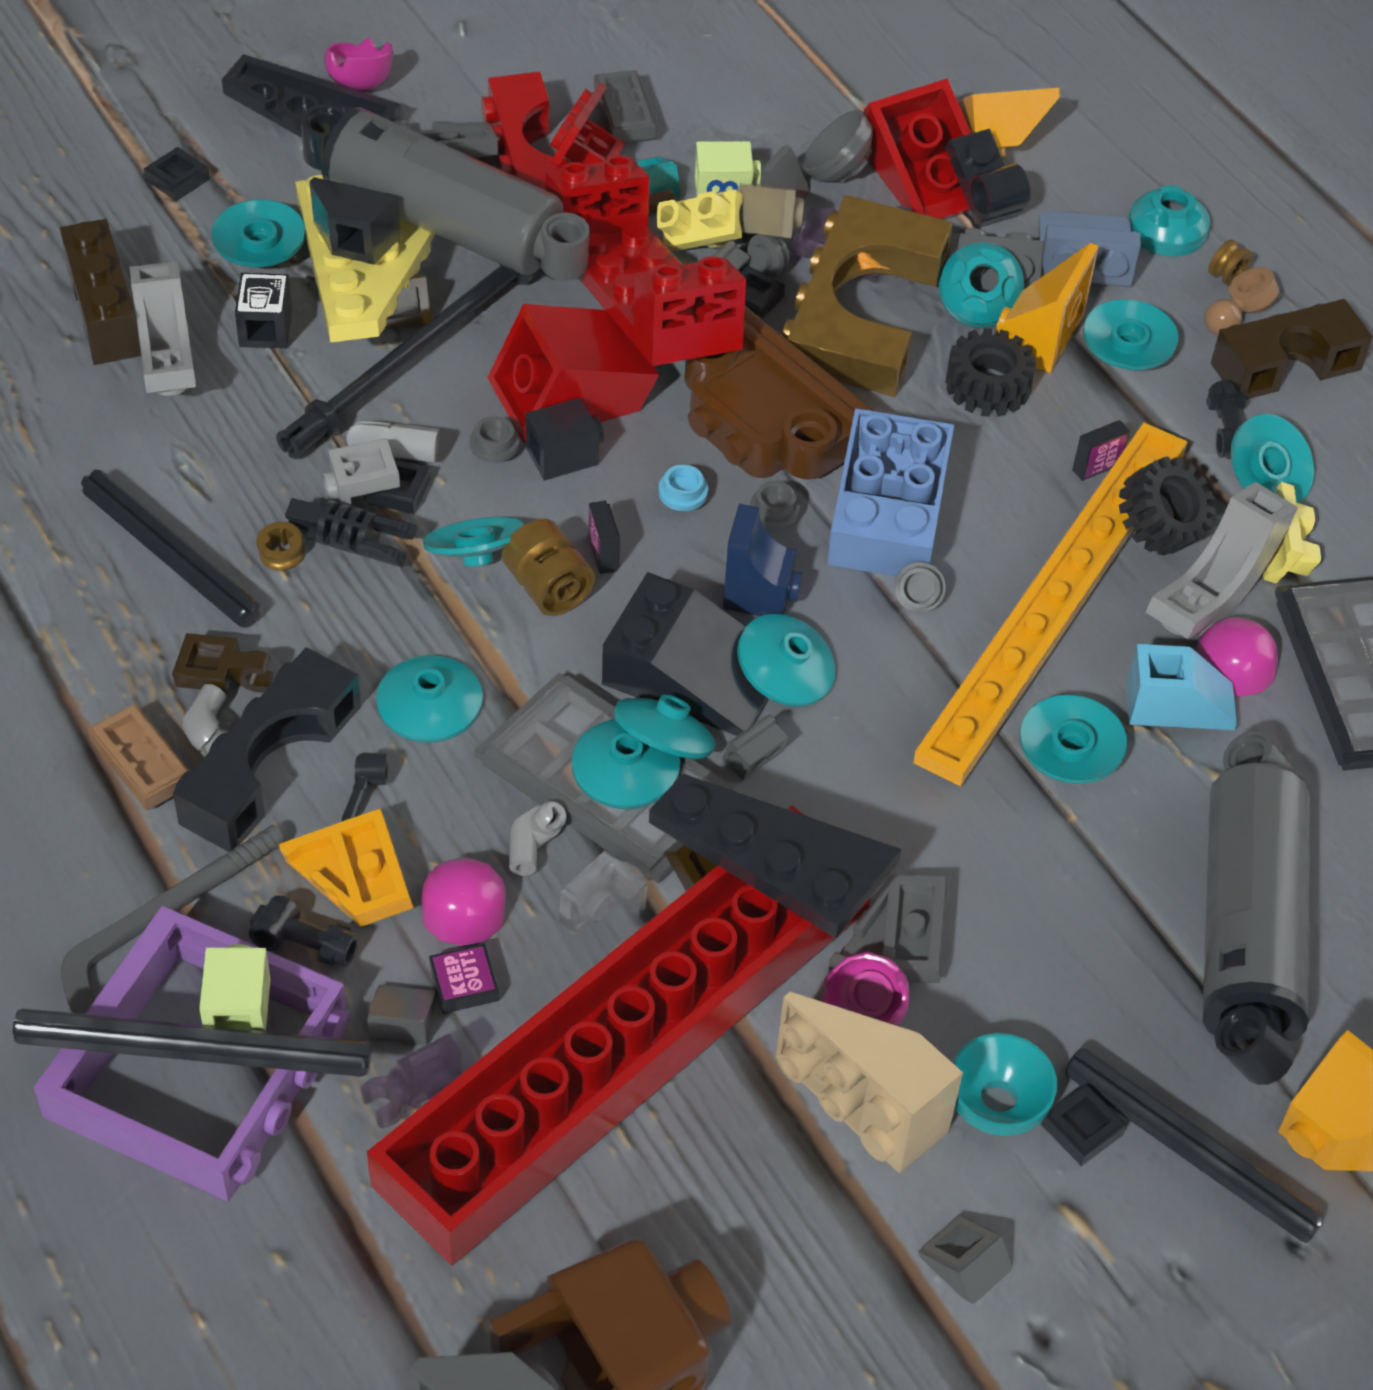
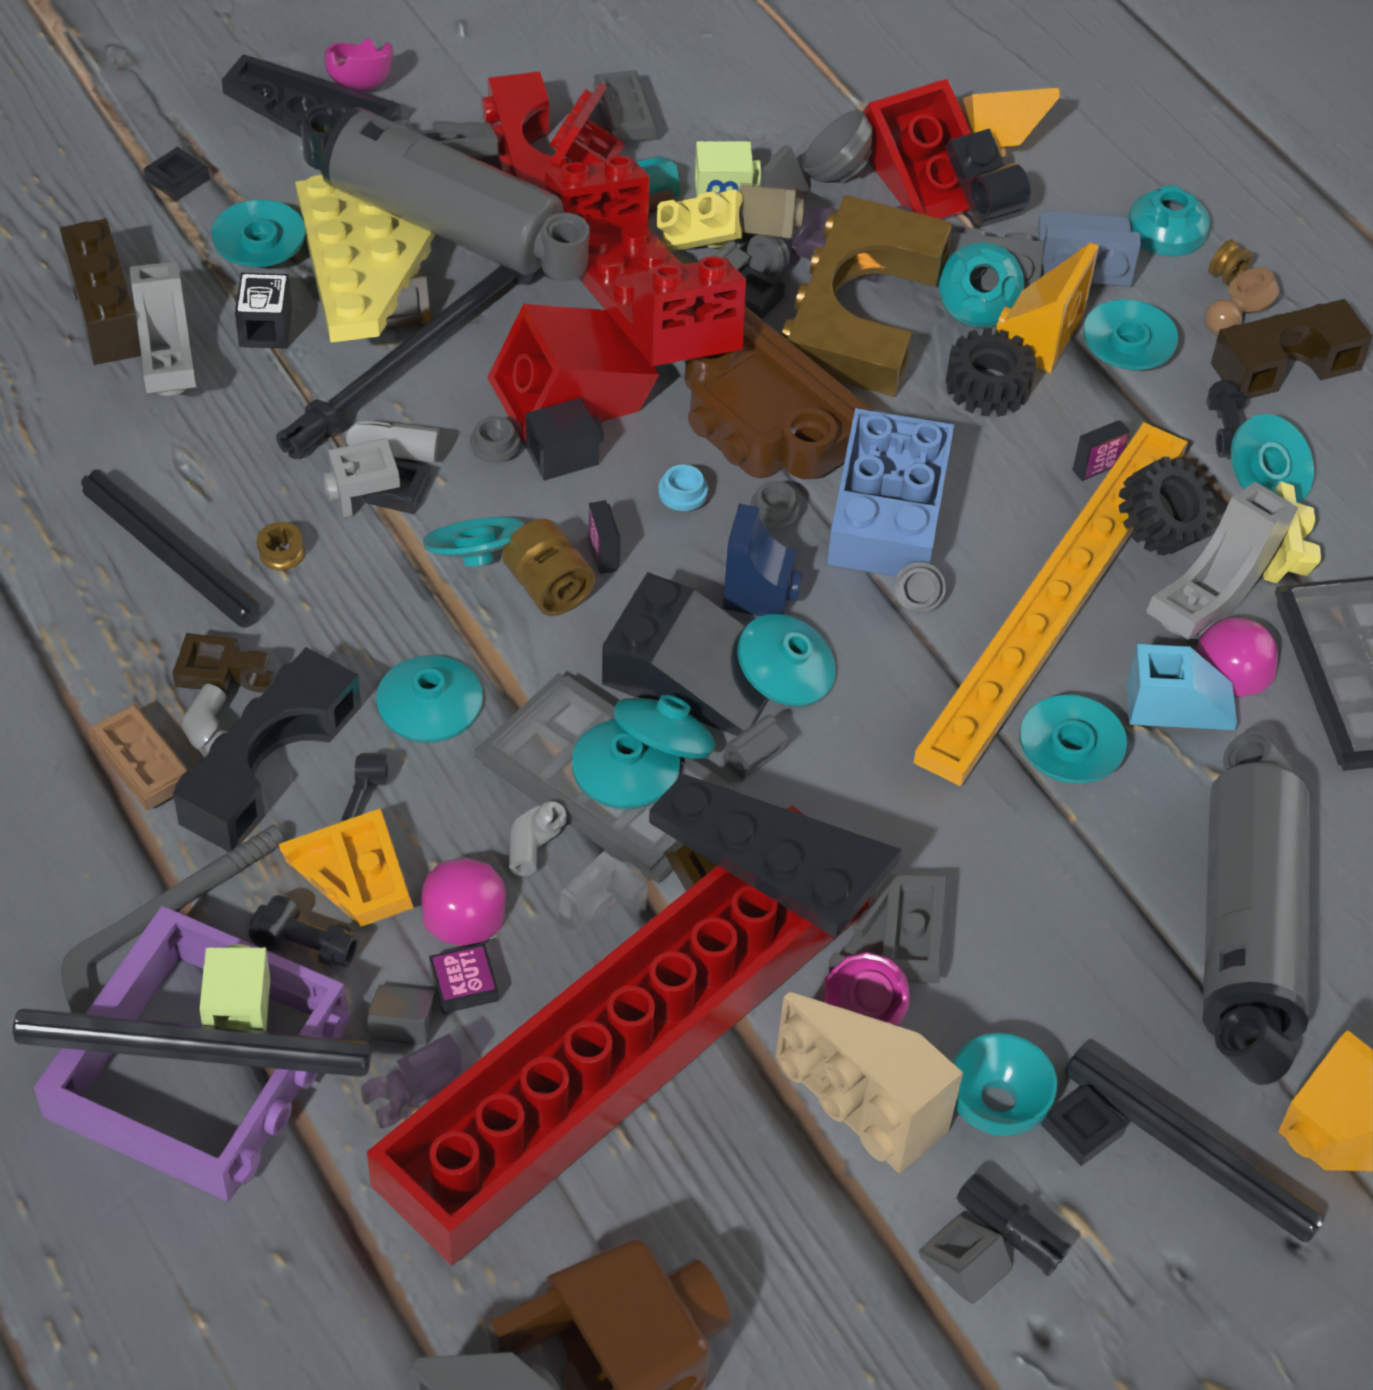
(350, 528): black hinge -> none
(355, 219): black slope -> none
(1013, 1223): none -> black axle

